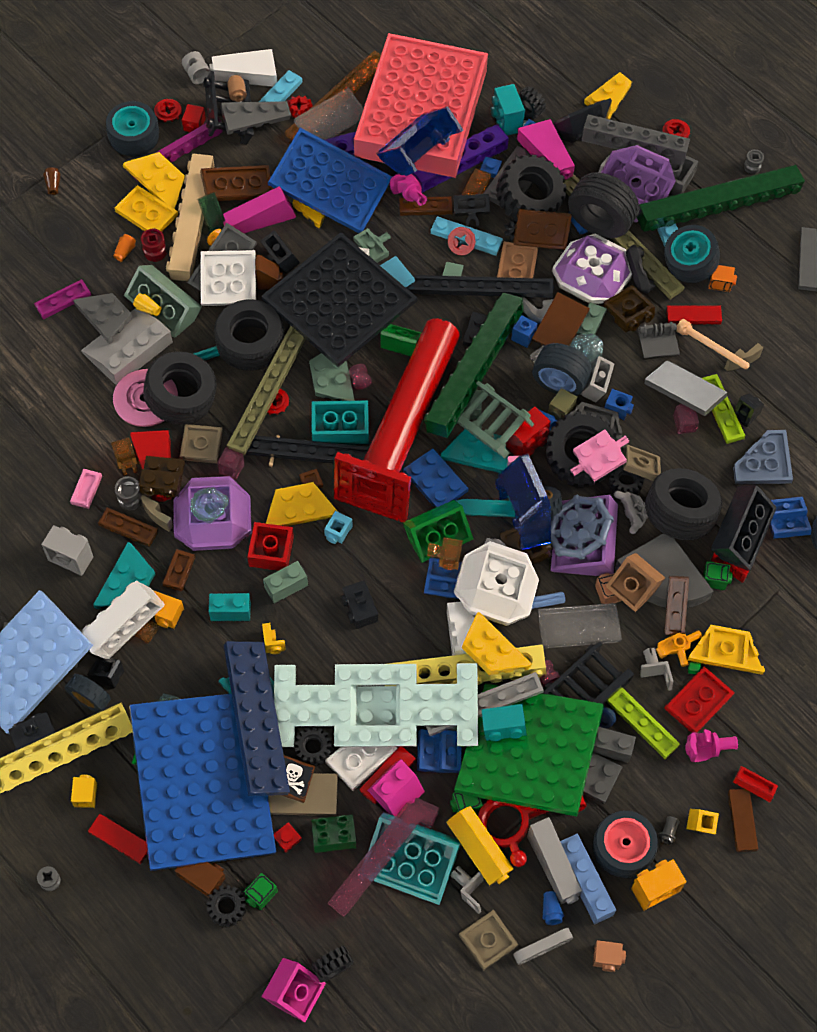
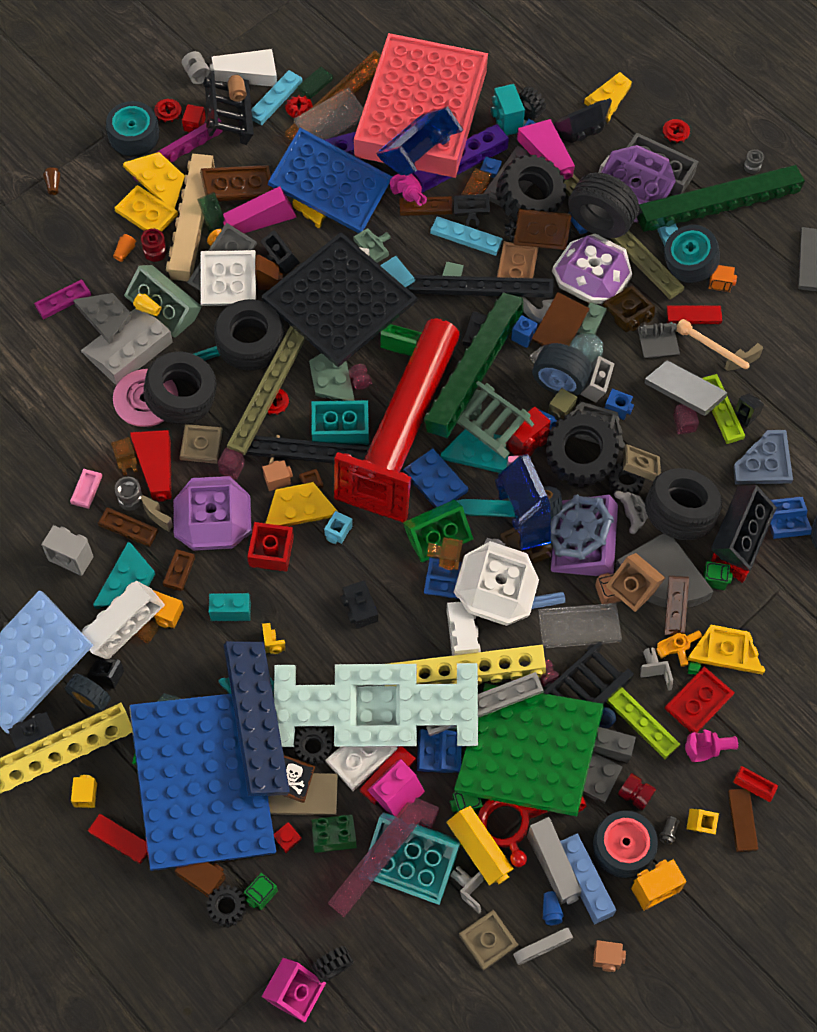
(52, 882): dark grey wheel -> none
(161, 476): dark brown plate -> none
(208, 504): clear light blue hair -> none
(249, 114): dark grey wing -> none
(277, 475): none -> nougat brick
(285, 582): sand green brick -> none
(315, 82): none -> clear green tile
(453, 241): red gear -> none
(492, 649): yellow wing -> none
(504, 722): teal brick -> none
(599, 455): bright pink plate -> none
(623, 135): dark grey brick -> none
(636, 791): none -> dark red wheel
(639, 275): black piece -> none

